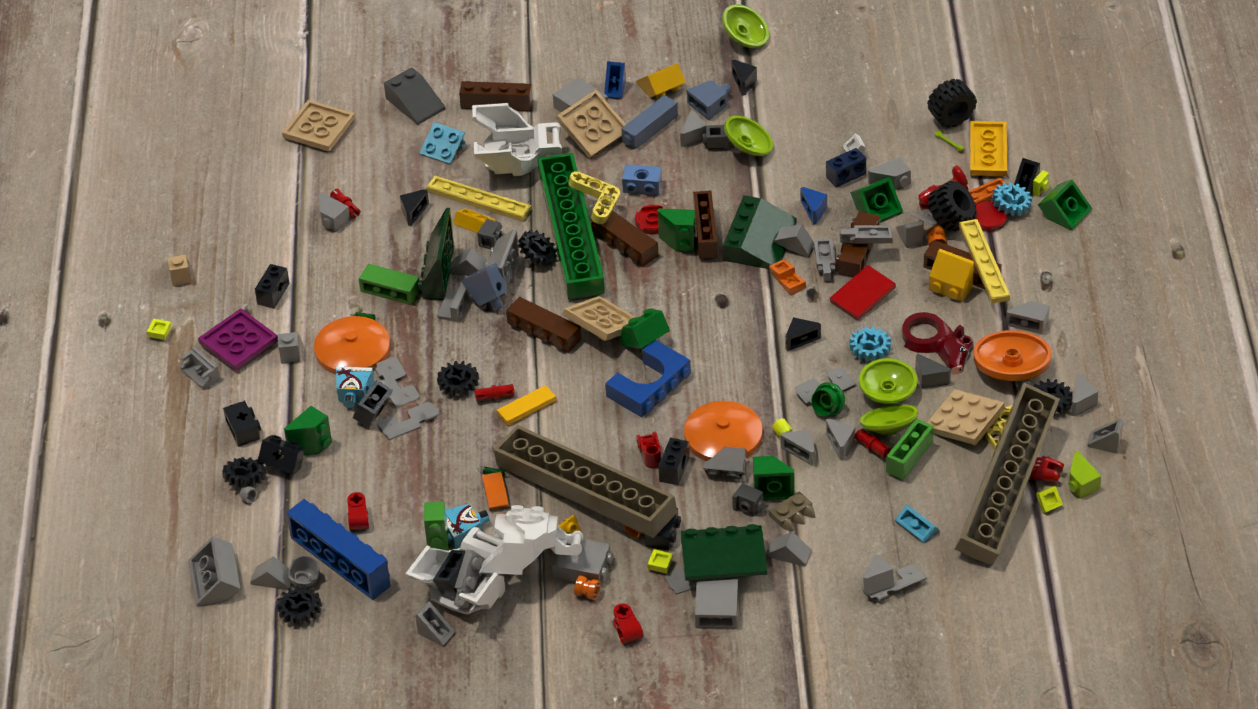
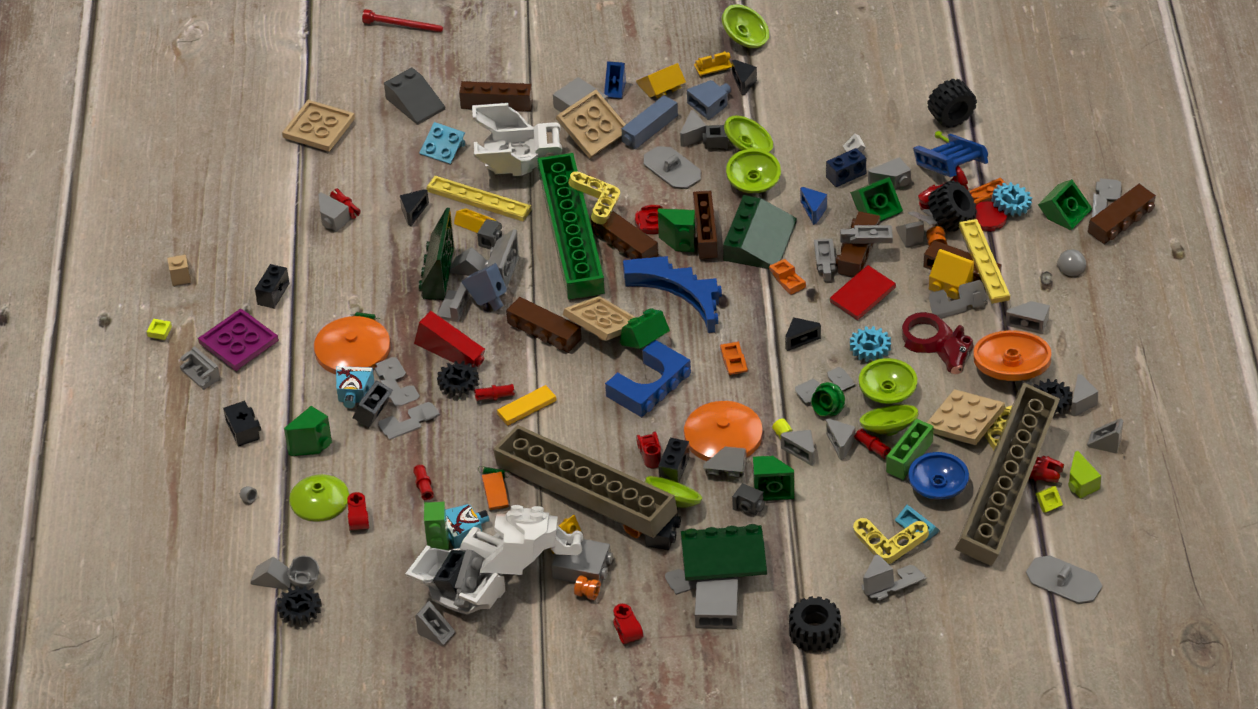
(214, 572): light grey slope -> none
(244, 472): black gear -> none
(272, 454): black brick -> none
(289, 347): light grey slope -> none
(319, 497): none -> lime dish
(338, 549): blue brick -> none
(370, 16): none -> red piece
(389, 284): bright green brick -> none
(423, 482): none -> red pin
(447, 341): none -> red slope
(537, 248): black gear -> none
(642, 179): medium blue brick -> none
(660, 561): neon yellow plate -> none
(672, 167): none -> light grey shield
(681, 282): none -> blue arch
(683, 495): none -> lime dish
(708, 65): none -> yellow hinge
(733, 358): none -> orange slope
(753, 164): none -> lime dish
(789, 549): light grey slope -> none
(792, 510): dark tan plate -> none
(795, 239): light grey slope -> none
(814, 611): none -> black tyre
(890, 546): none -> light yellow beam
(931, 373): dark grey slope -> none
(938, 475): none -> blue dish
(952, 154): none -> blue fence
(969, 293): none -> light grey piece
(988, 148): yellow plate -> none
(1027, 173): black slope -> none
(1041, 183): neon yellow plate -> none
(1064, 579): none -> light grey shield
(1071, 262): none -> light grey hair
(1107, 190): none -> light grey piece
(1121, 213): none -> reddish brown brick

